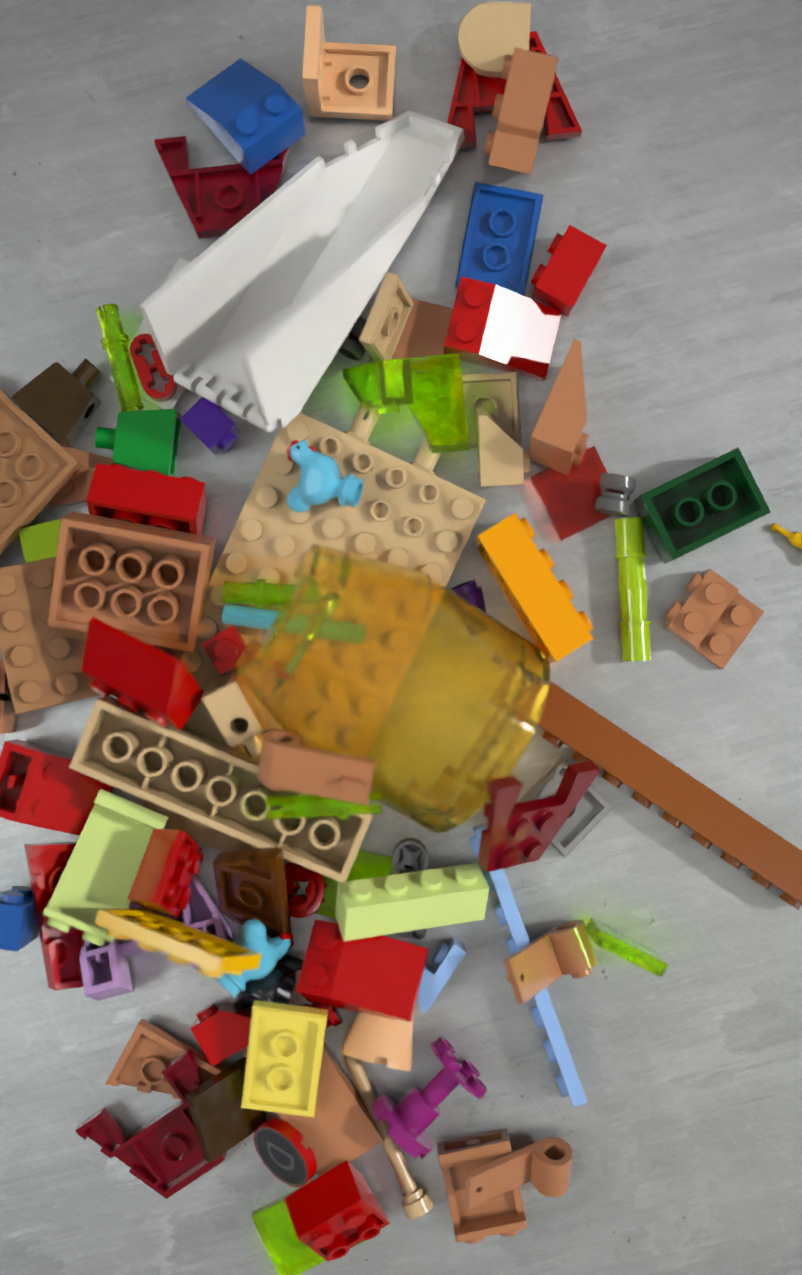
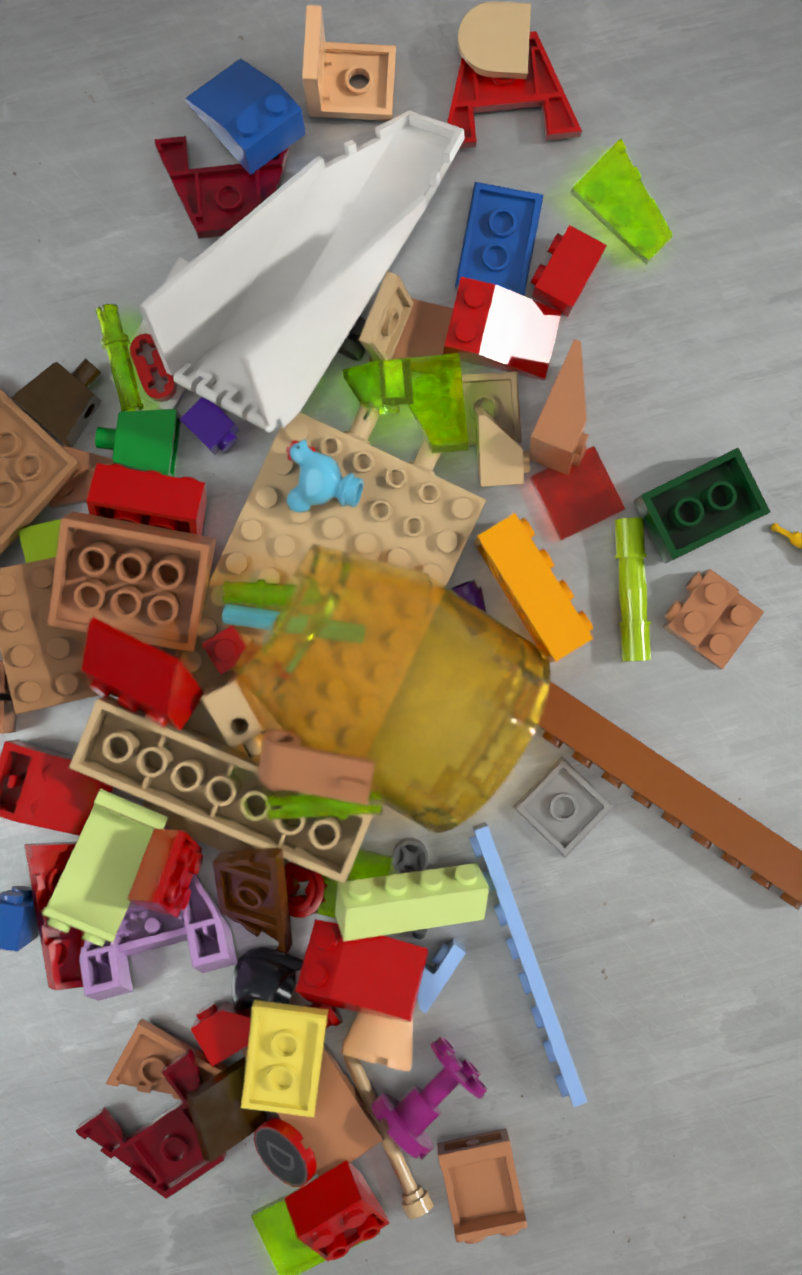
(180, 941): yellow plate -> none
(253, 936): medium azure animal -> none
(520, 110): nougat piece -> none
(525, 829): dark red wing -> none
(543, 1164): nougat door -> none
(556, 953): nougat door -> none
(615, 495): dark grey wheel -> none
(621, 202): none -> clear neon green wing
(626, 947): clear neon green tile -> none

